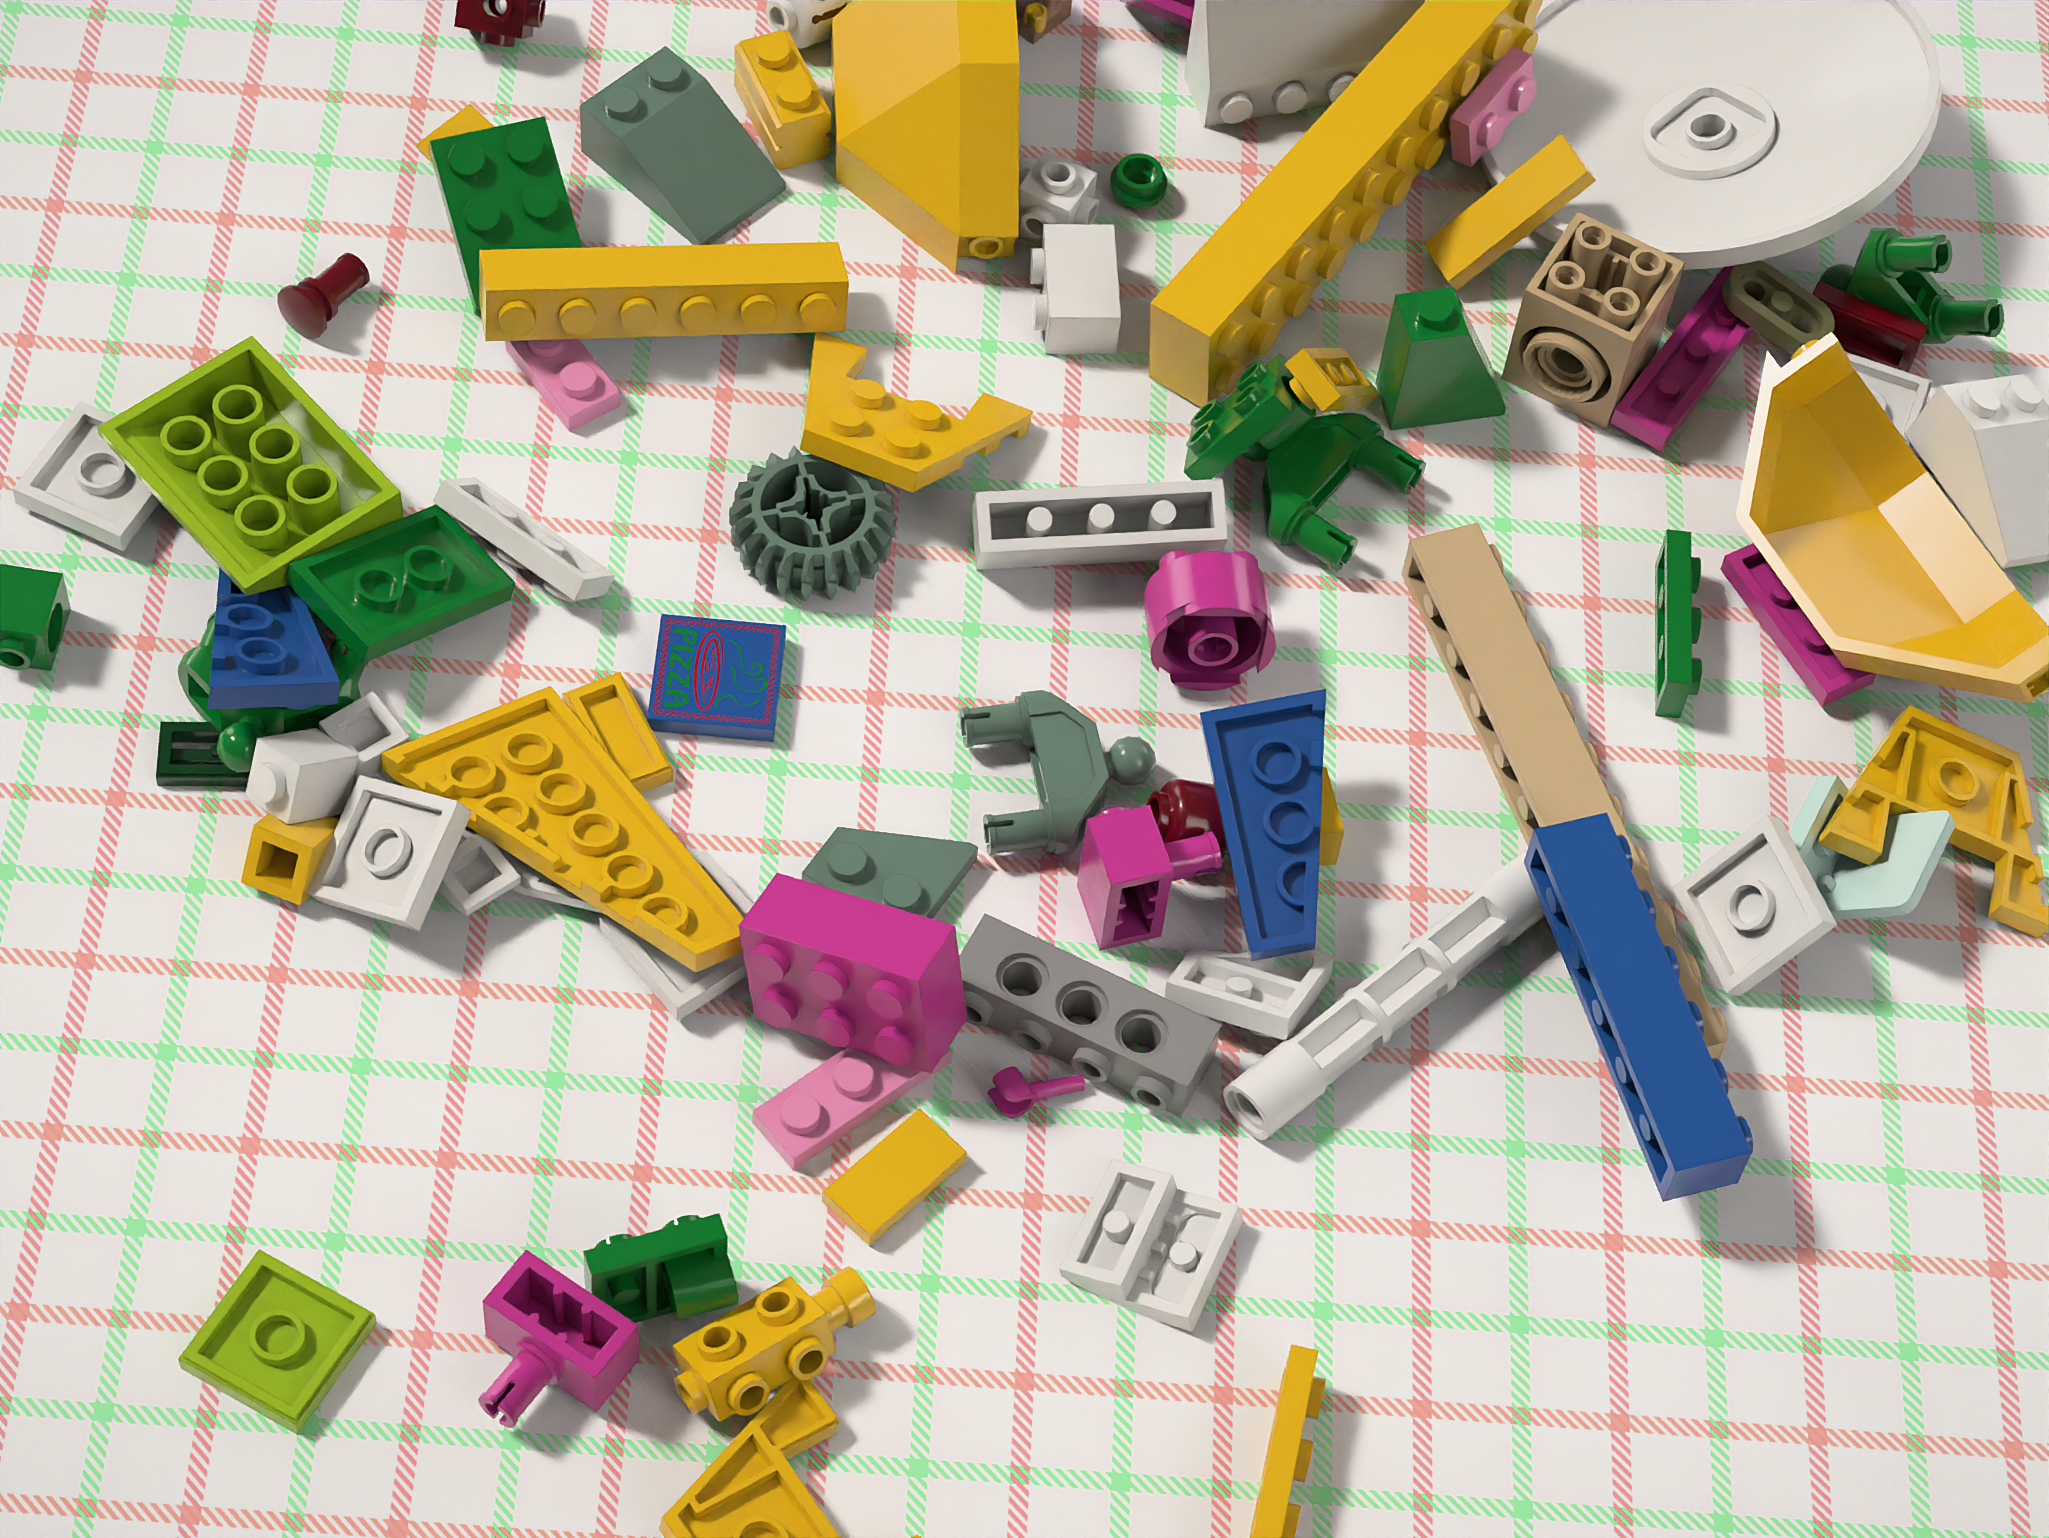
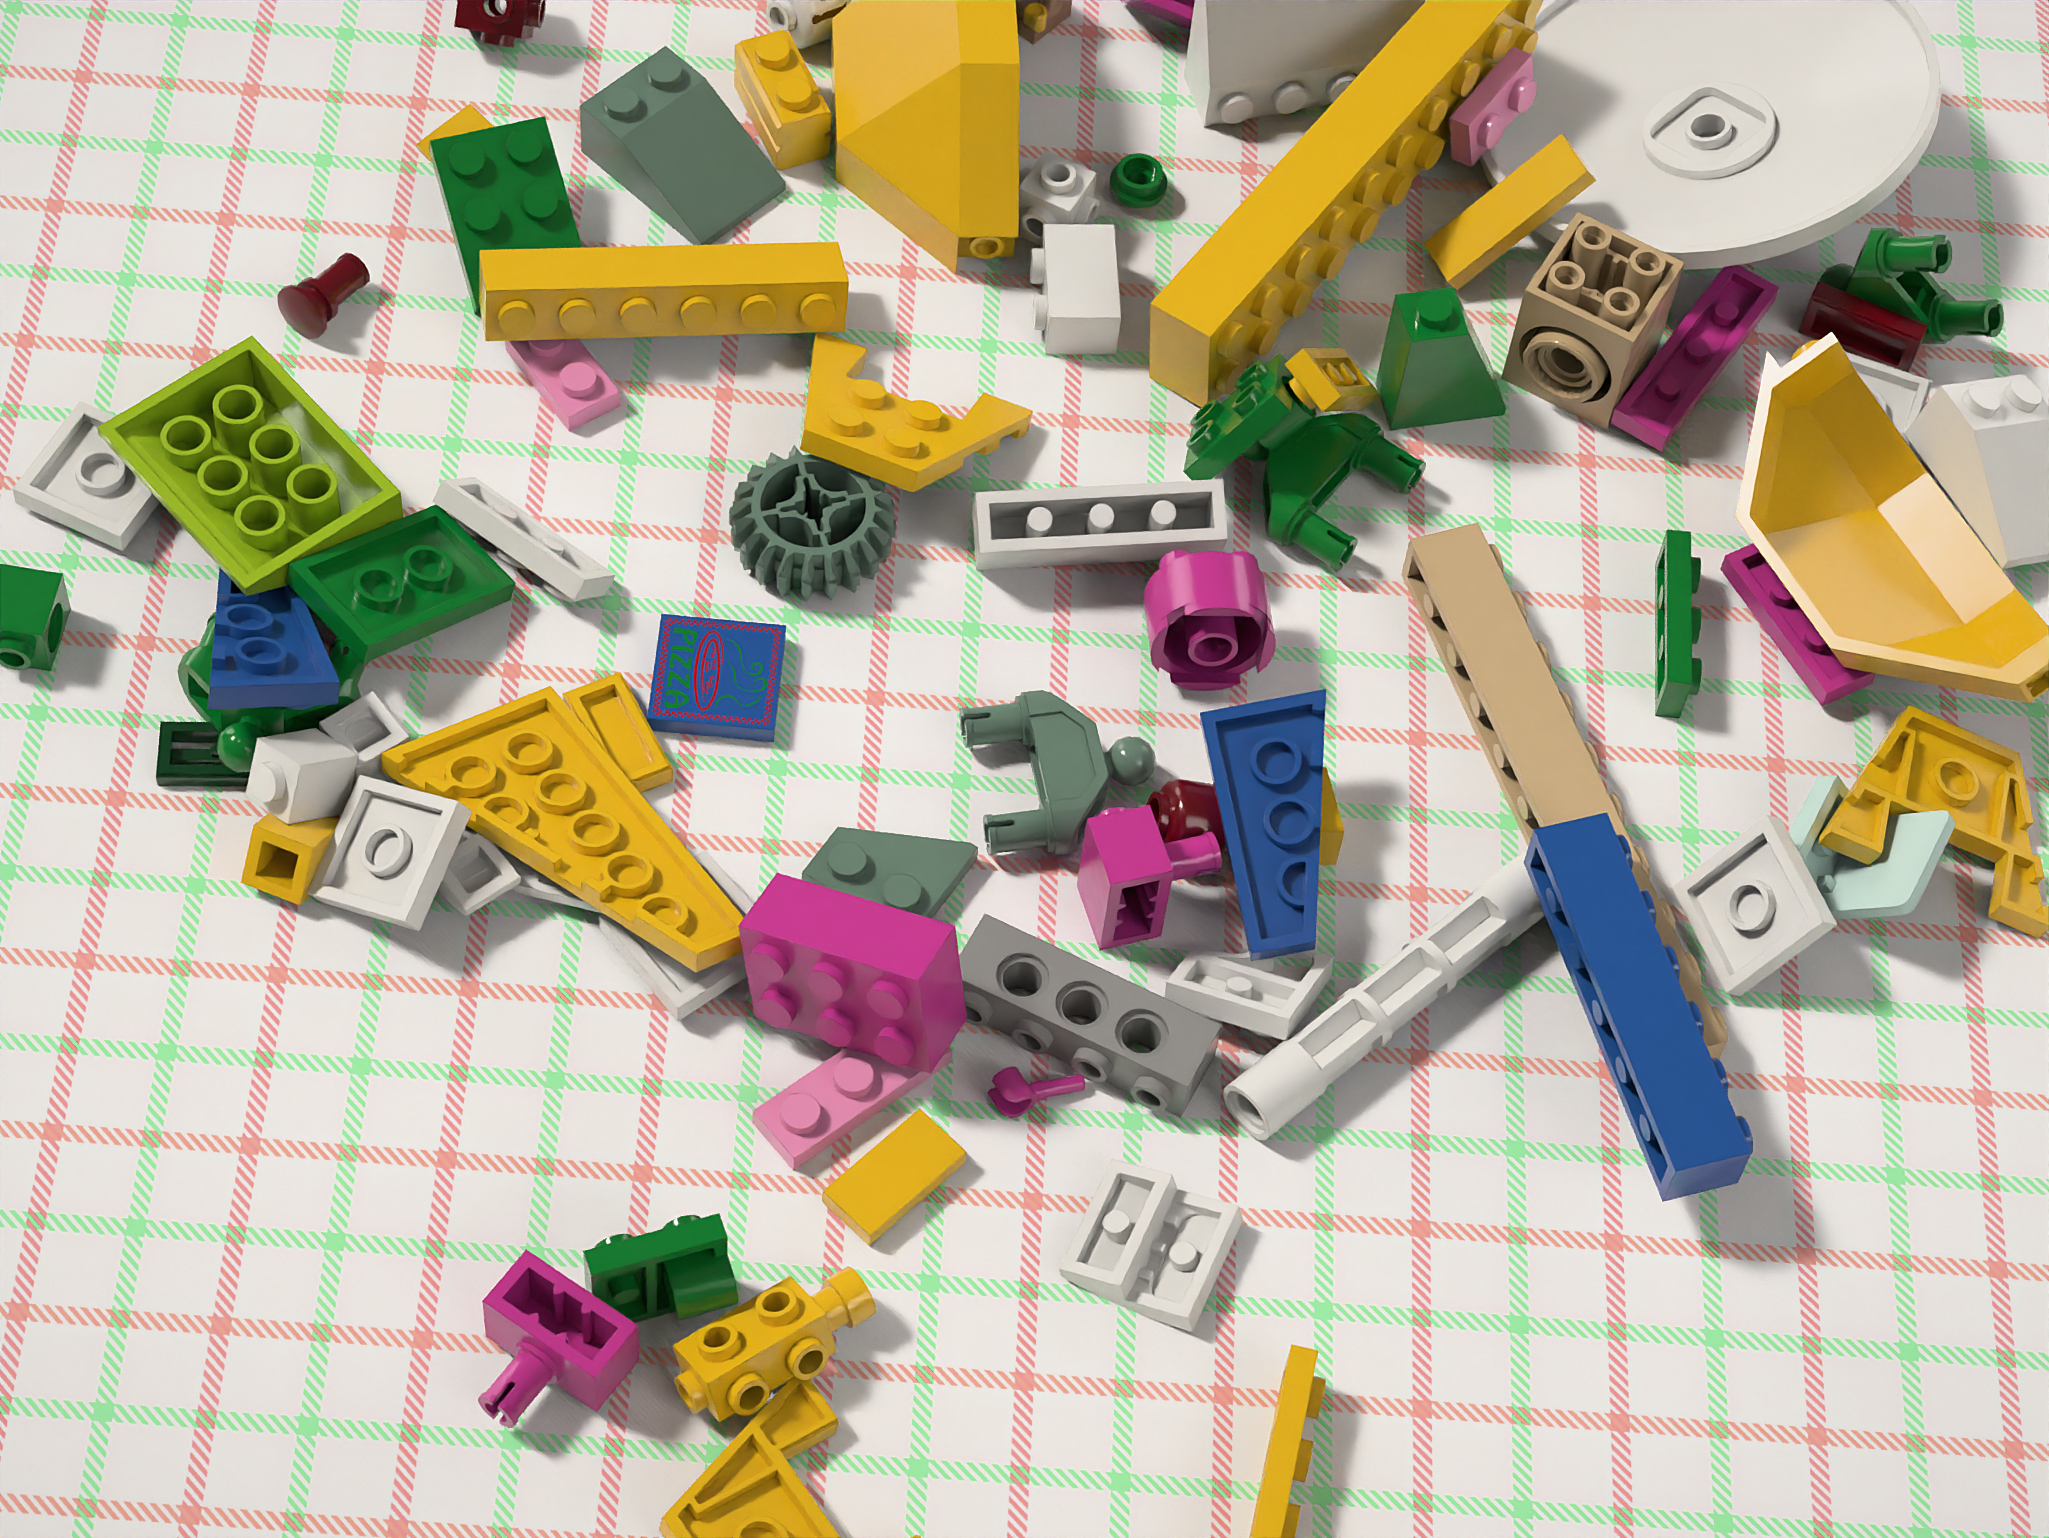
(277, 1341): lime tile -> none
(1776, 306): olive plate -> none

